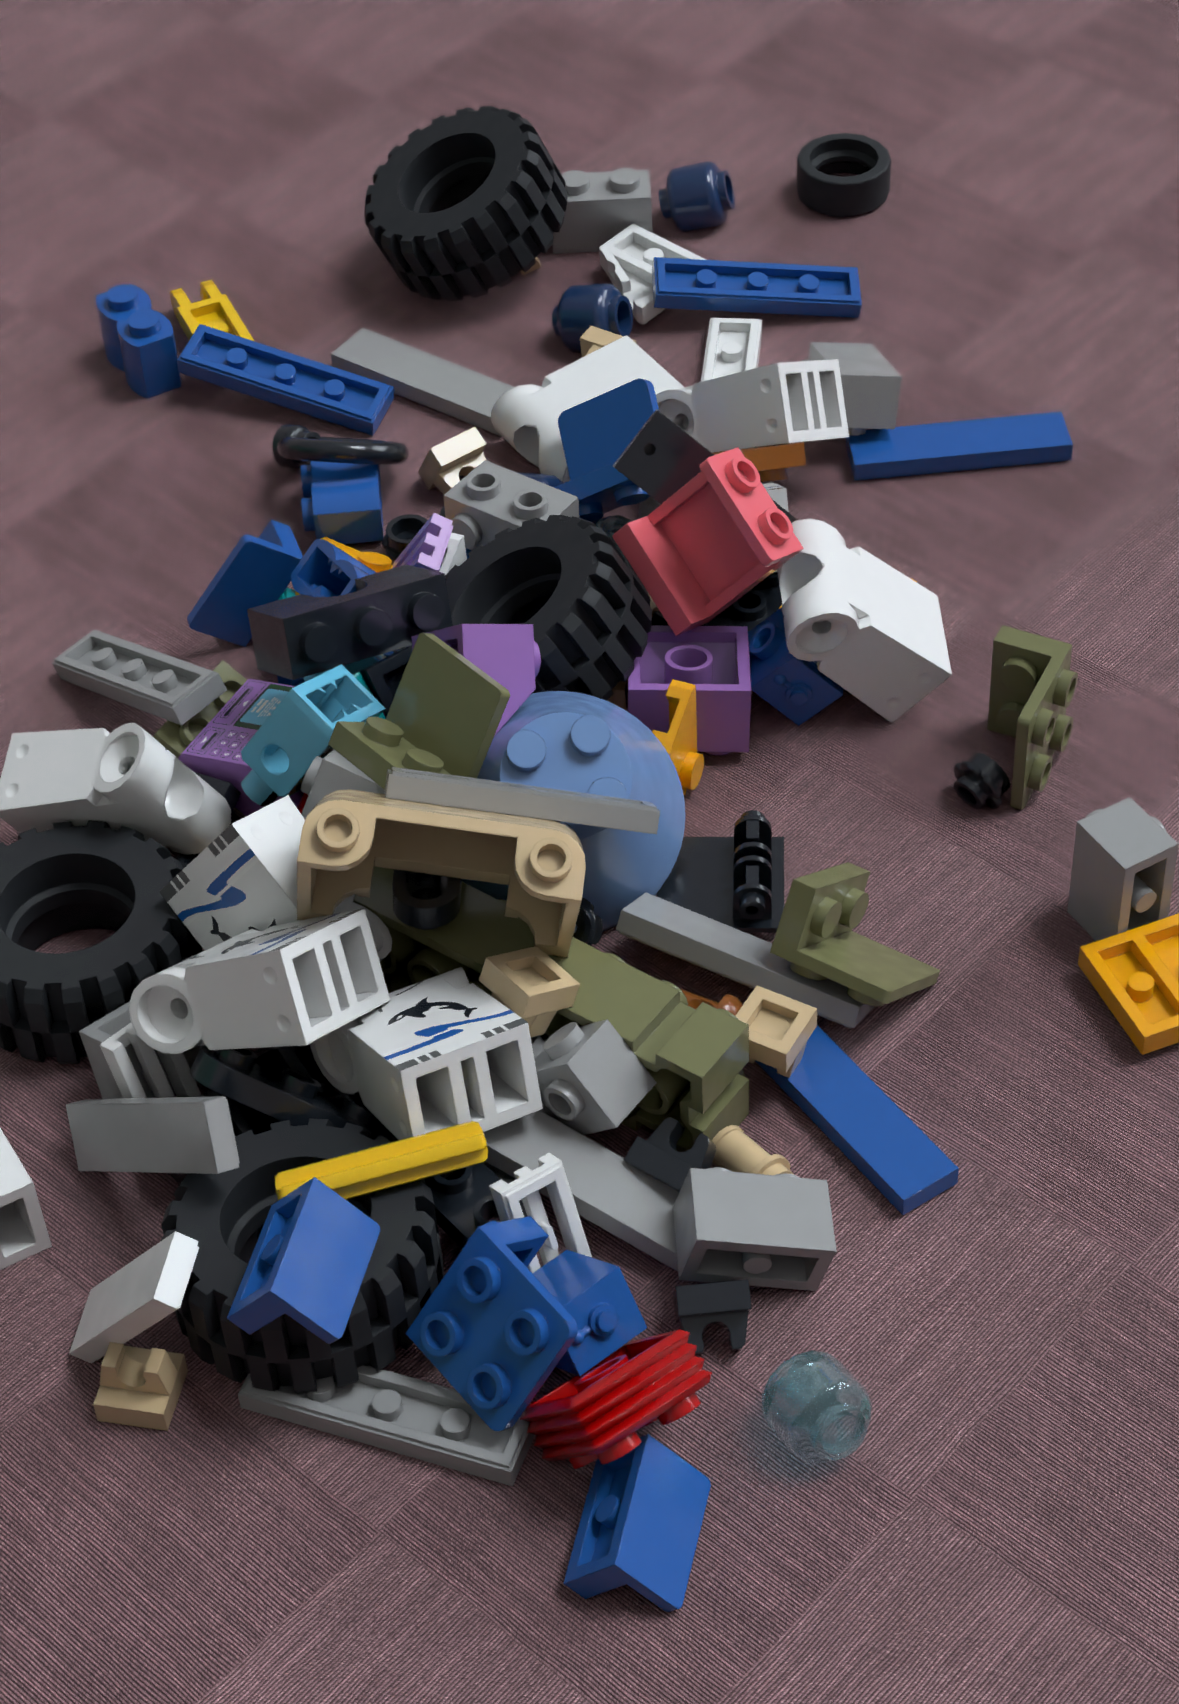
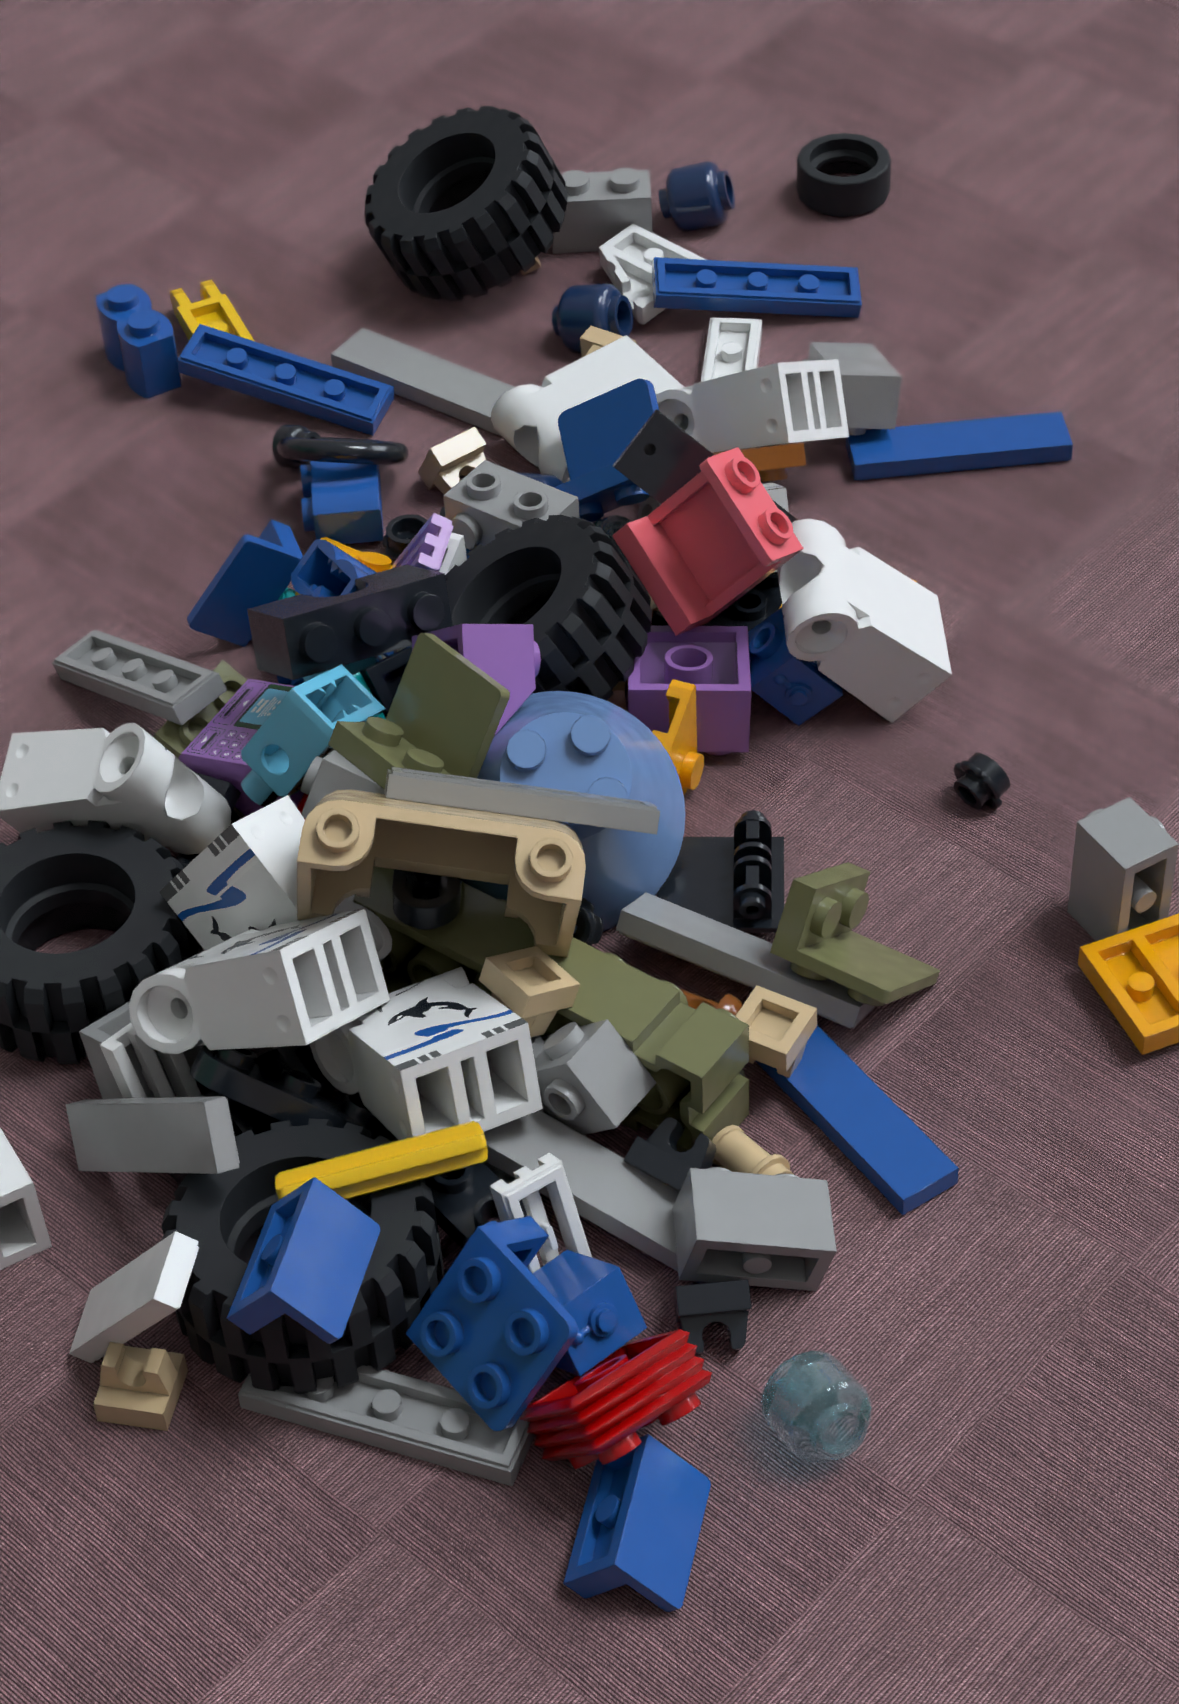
(1029, 702): olive bracket -> none

